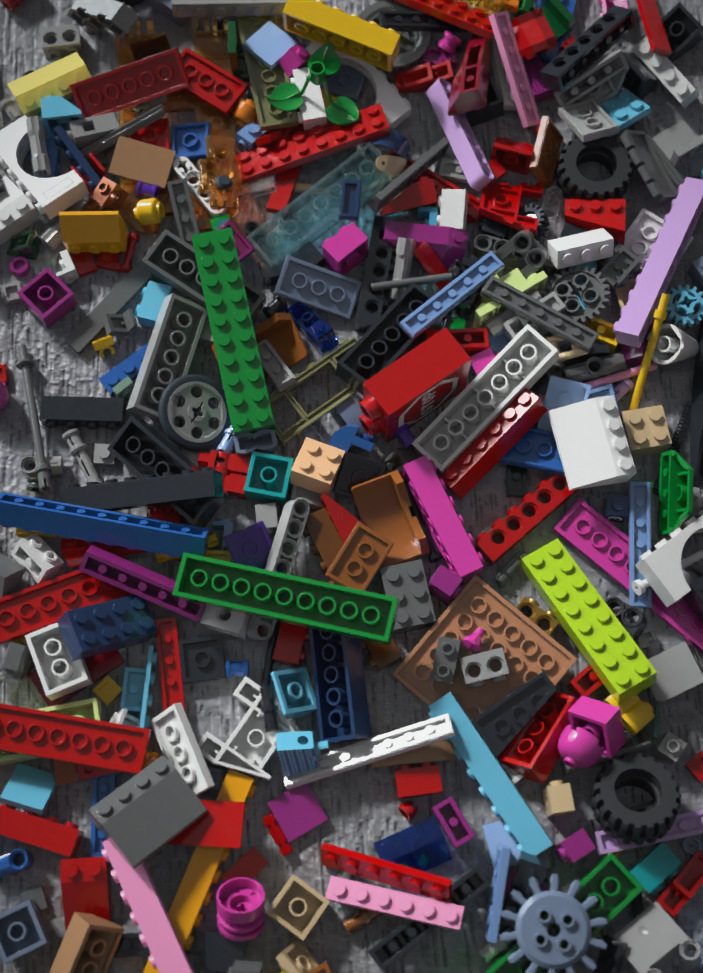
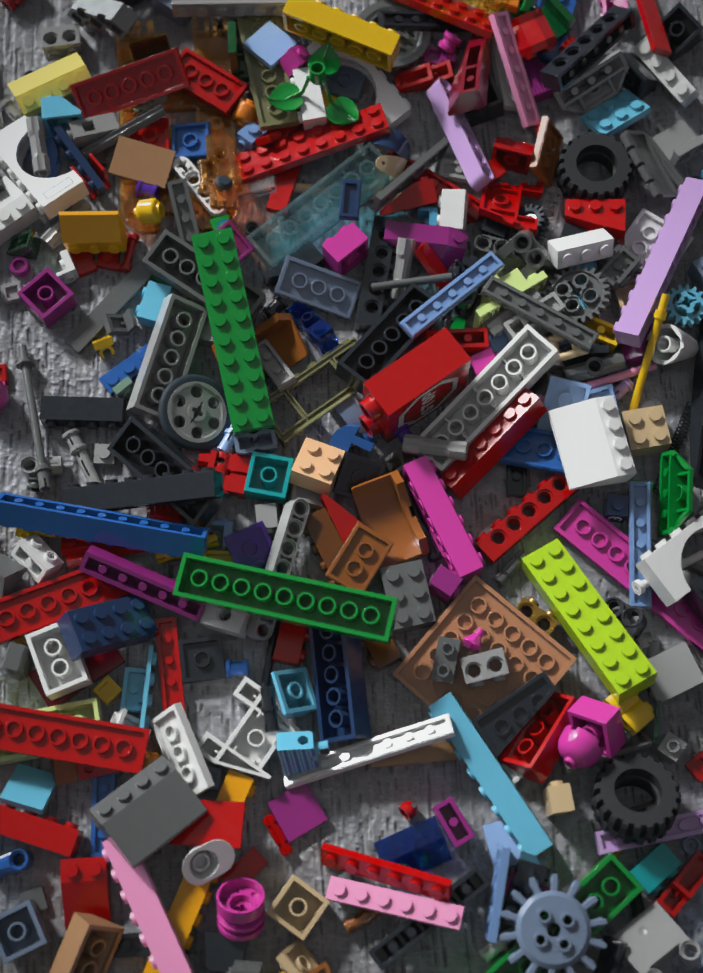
(106, 197): copper brick -> none
(208, 862): none -> white piece
(418, 781): red brick -> none
(420, 445): none -> light grey axle
(574, 847): magenta brick -> none
(585, 683): red brick -> none
(588, 120): light grey tile -> none

